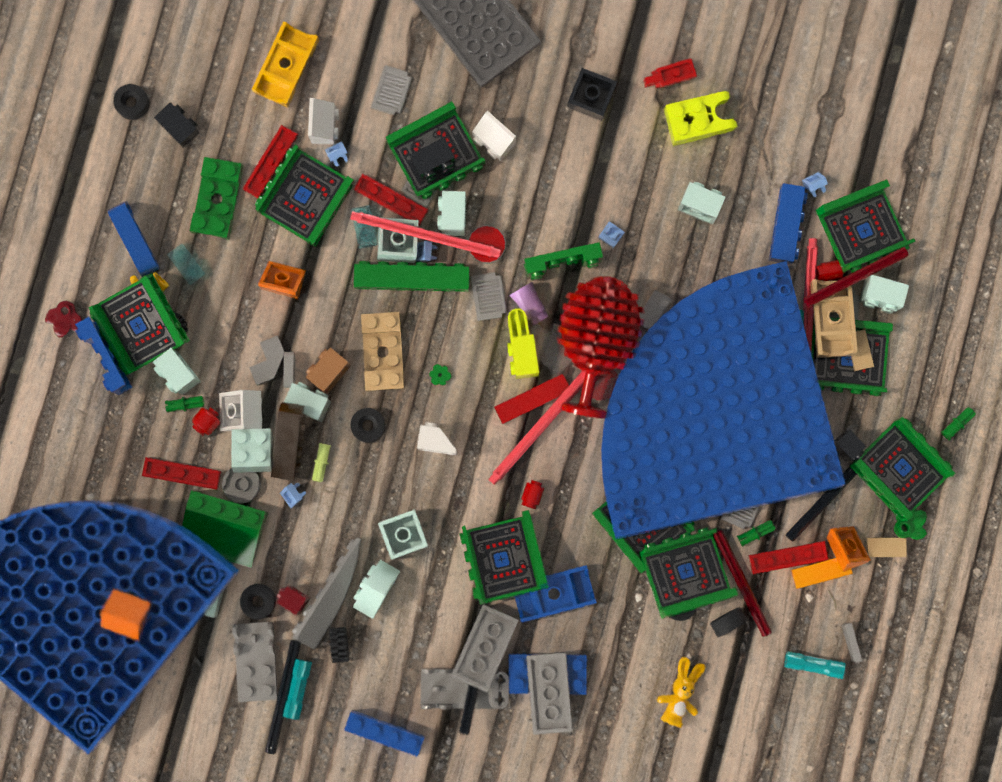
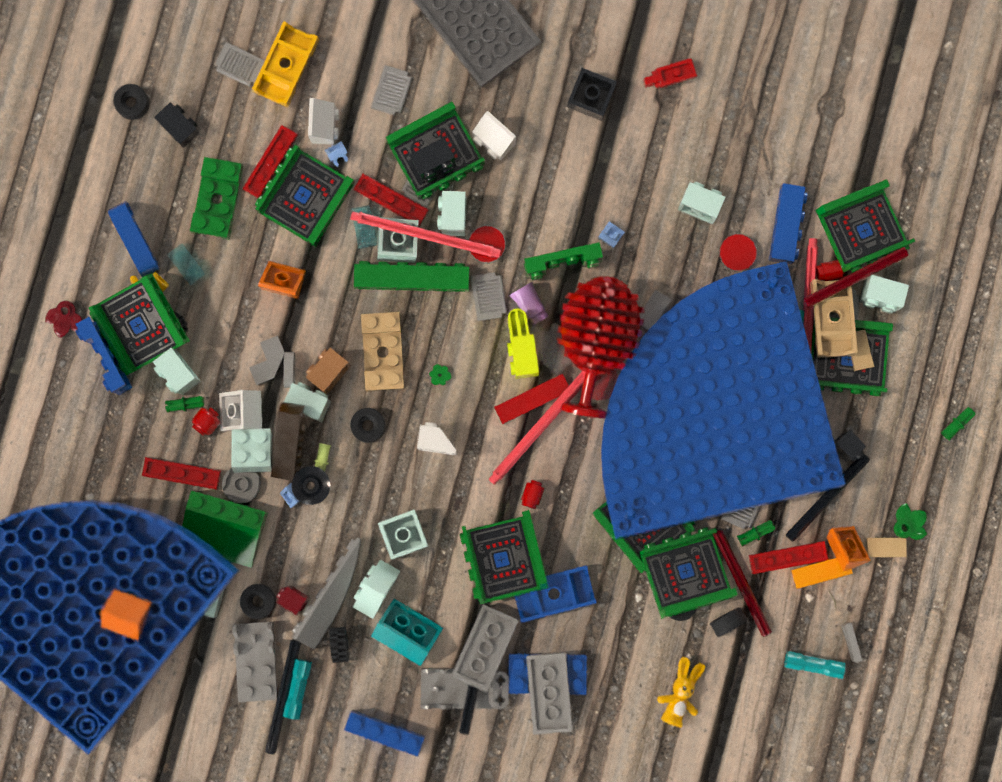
(238, 64): none -> light grey window
(318, 478): none -> black dish
(407, 632): none -> teal slope
(424, 251): light blue tile -> none
(702, 116): neon yellow brick -> none
(737, 252): none -> red tile
(815, 182): light blue tile -> none
(902, 468): panel -> none

